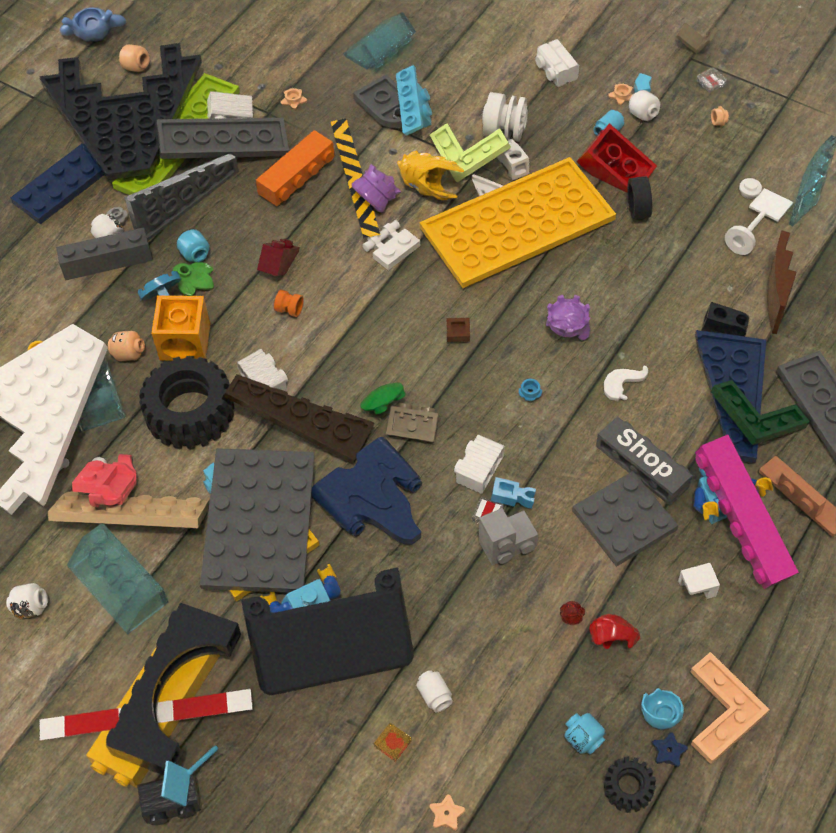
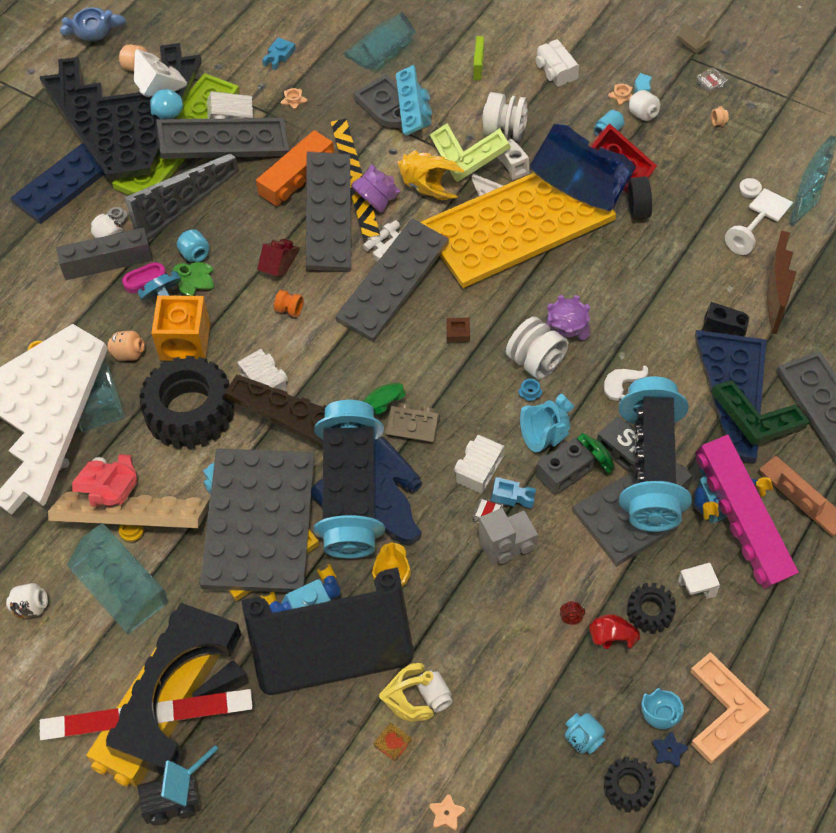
(131, 532): none -> yellow plate
(139, 277): none -> dark pink tile
(153, 75): none -> white slope
(166, 104): none -> medium azure hair
(226, 680): none -> black slope
(279, 51): none -> dark azure plate
(328, 212): none -> dark grey plate
(349, 479): none -> brick
(392, 280): none -> dark grey plate
(392, 556): none -> yellow hair
(393, 693): none -> light yellow helmet
(478, 58): none -> lime tile
(537, 348): none -> white wheel
(545, 423): none -> medium azure helmet
(565, 465): none -> dark grey brick
(580, 170): none -> clear blue panel
(598, 451): none -> green dish
(647, 621): none -> black tyre
(656, 499): none -> brick

